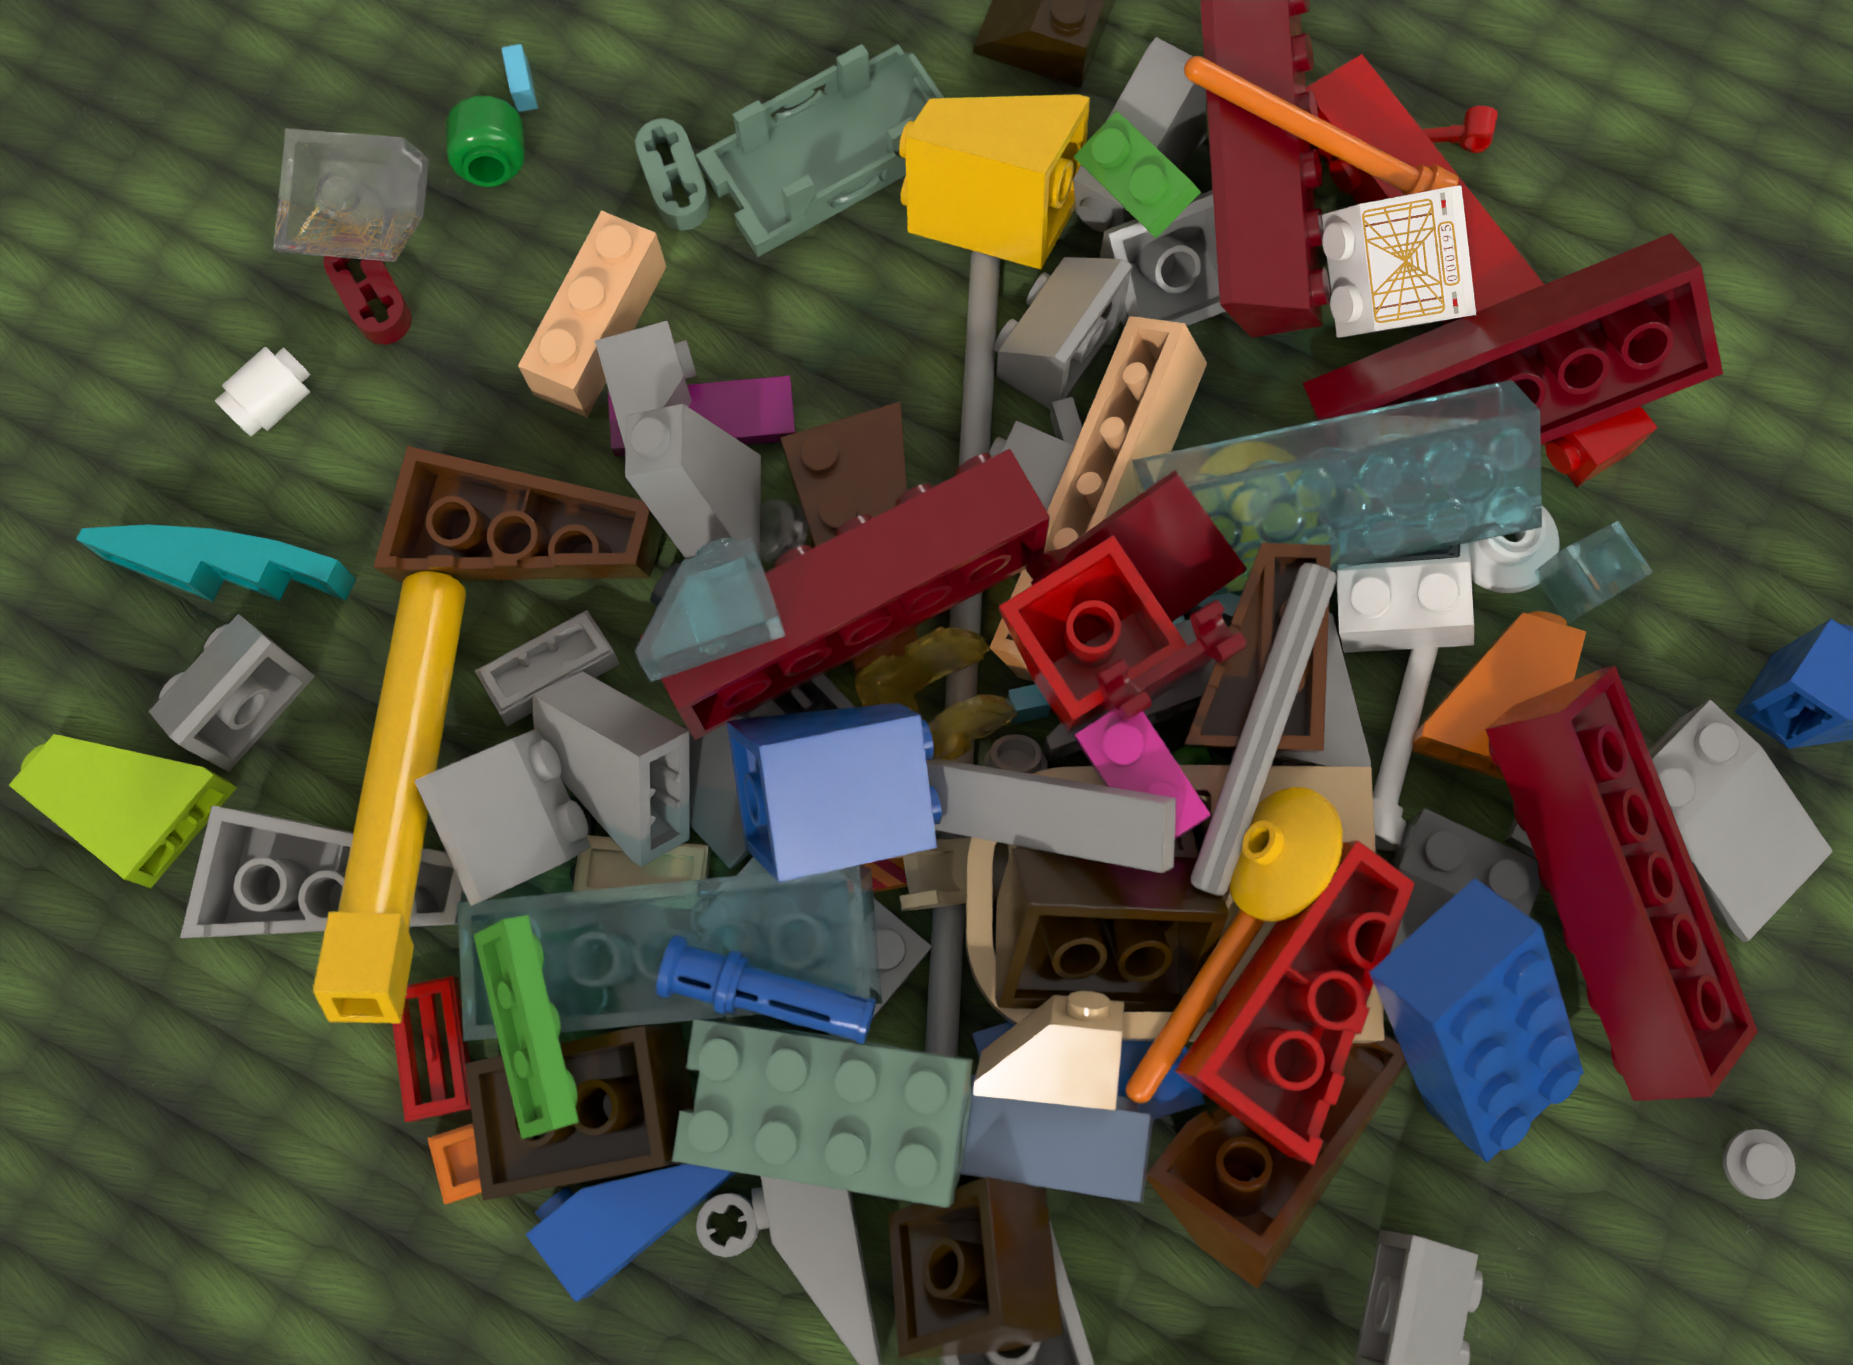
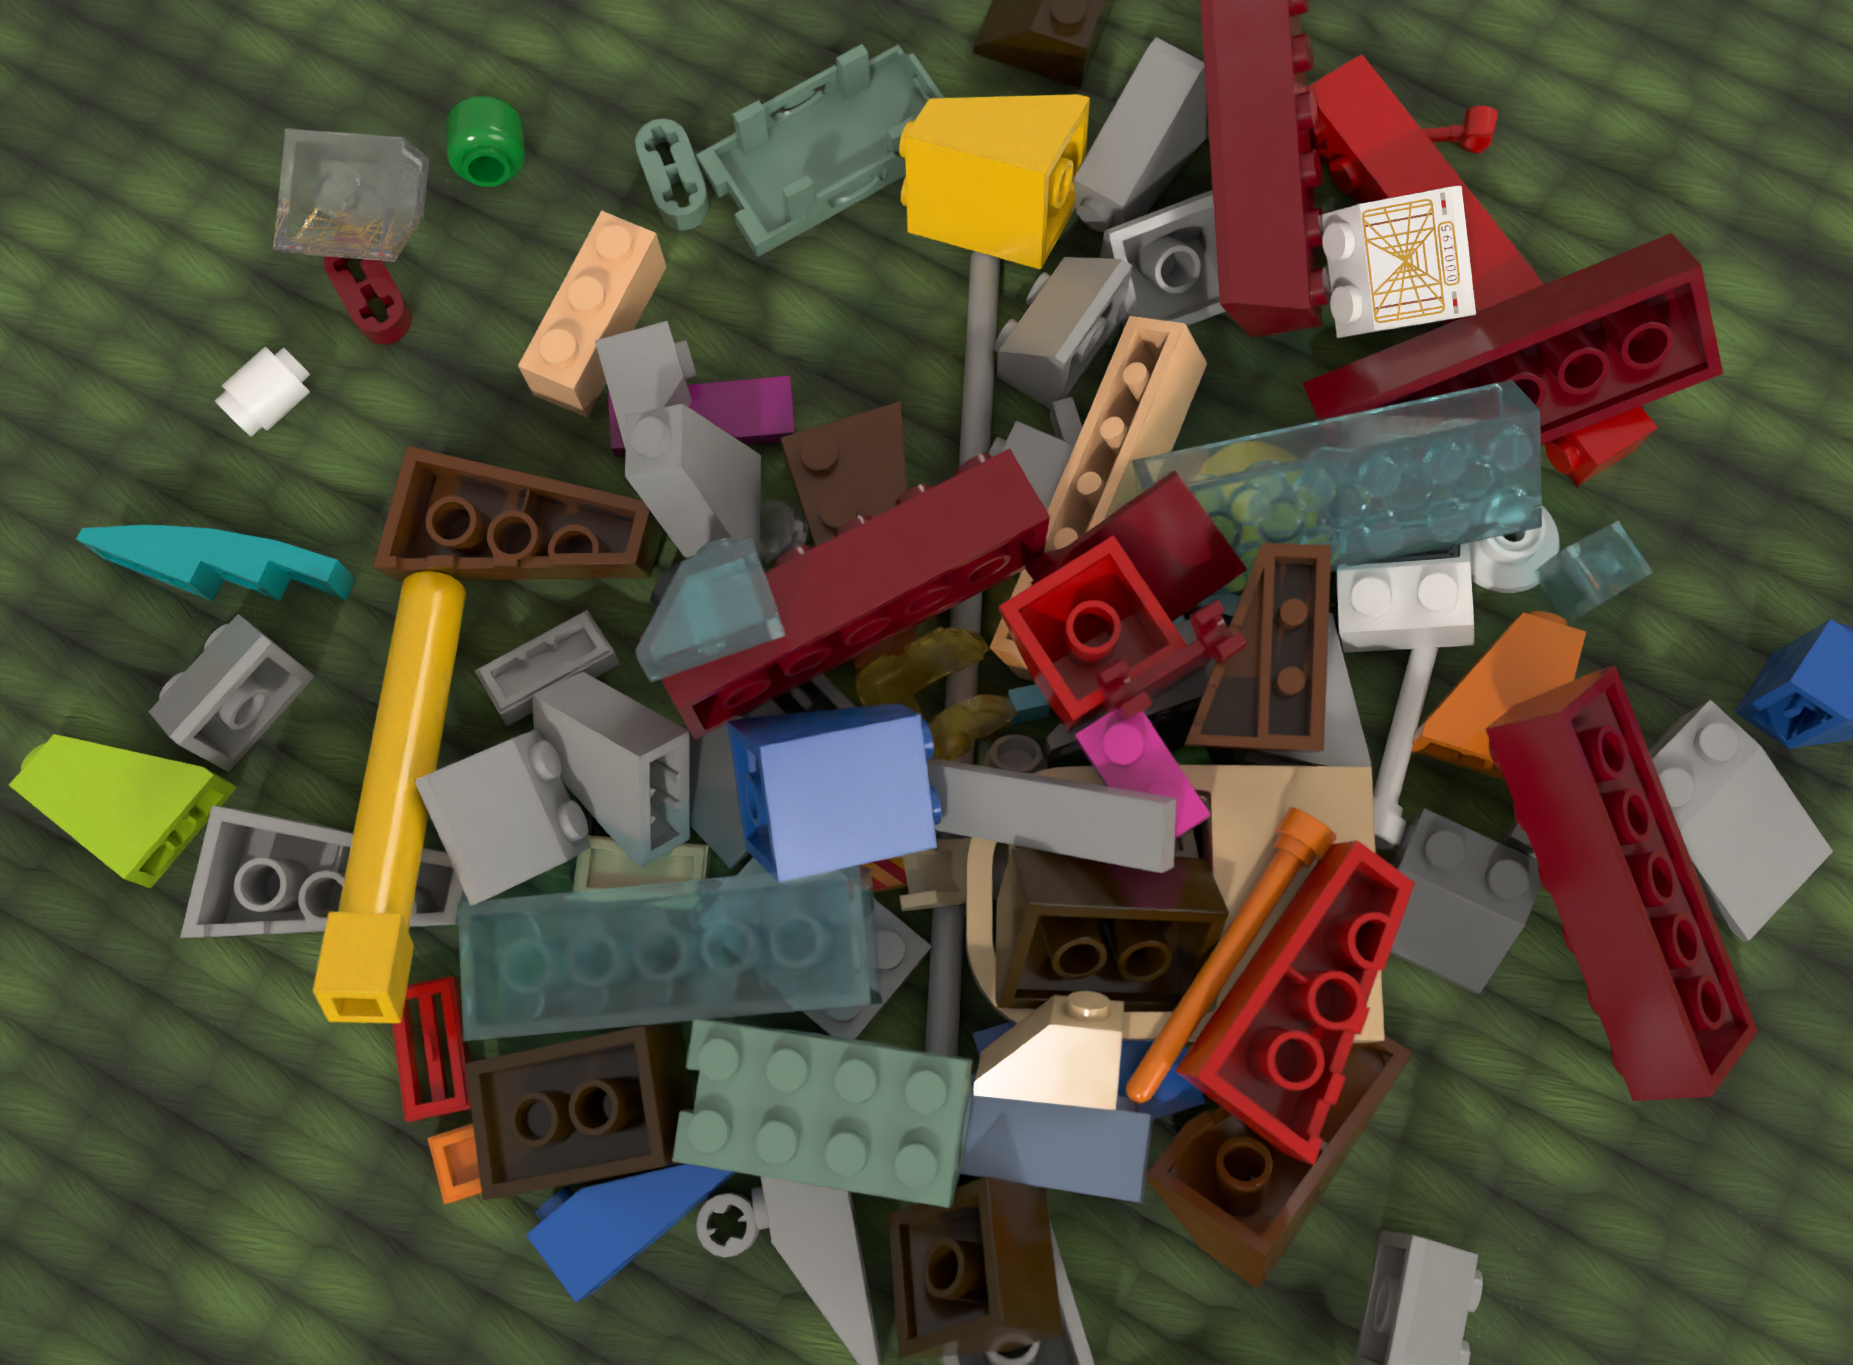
(519, 77): medium azure piece -> none
(526, 1026): bright green plate -> none
(732, 983): blue pin -> none
(1137, 174): bright green plate -> none
(1263, 728): light grey axle -> none
(1287, 854): yellow dish -> none
(1317, 131): orange piece -> none
(1480, 1019): blue brick -> none
(1758, 1164): light grey plate -> none

